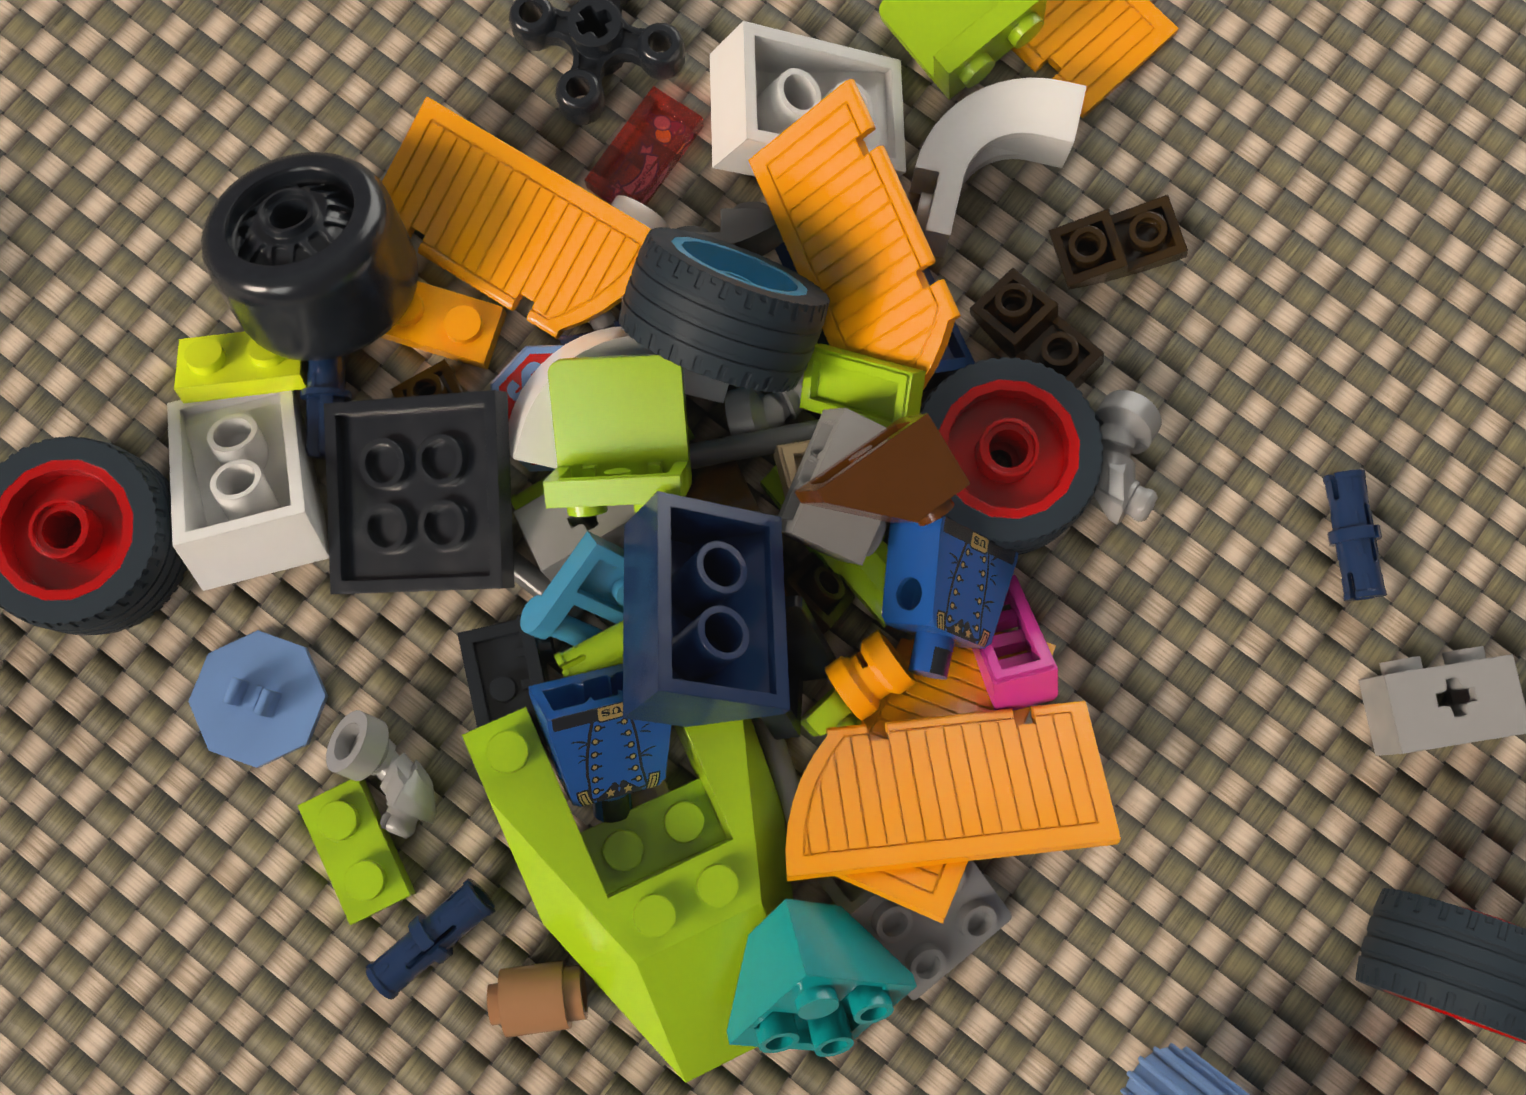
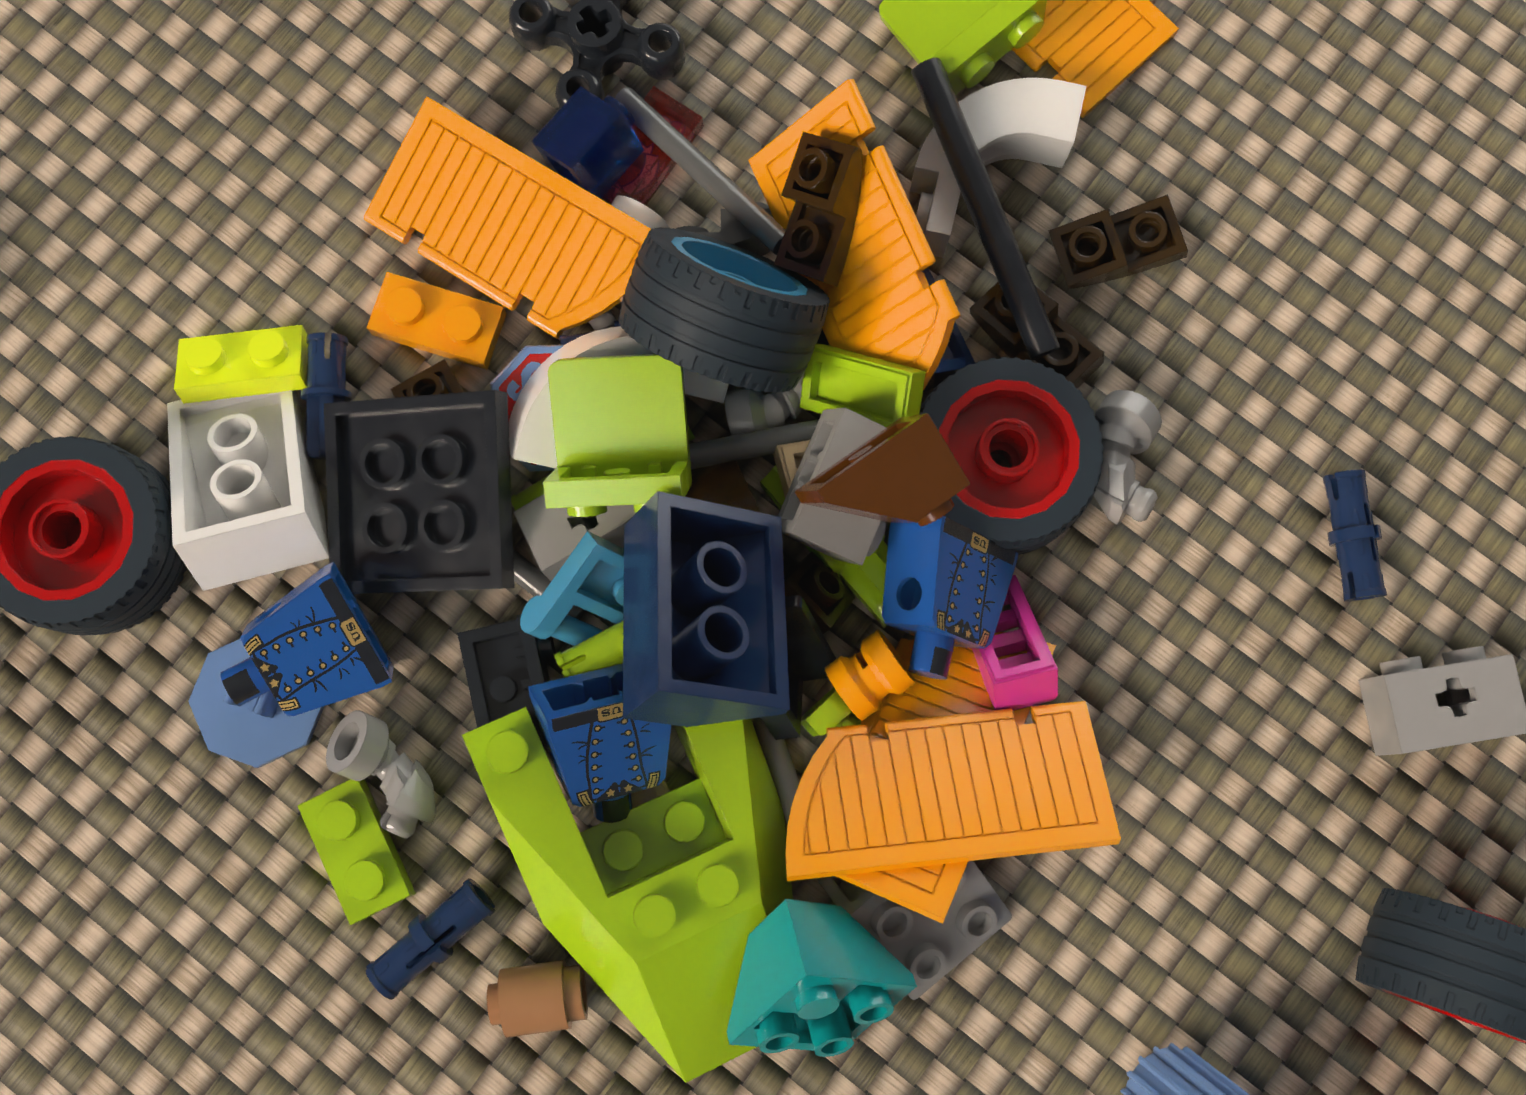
(310, 256): black wheel -> none
(310, 649): none -> blue torso
(590, 141): none -> clear blue brick
(703, 170): none -> dark grey bar
(774, 77): white slope -> none
(826, 197): none -> dark brown slope
(985, 208): none -> black piece

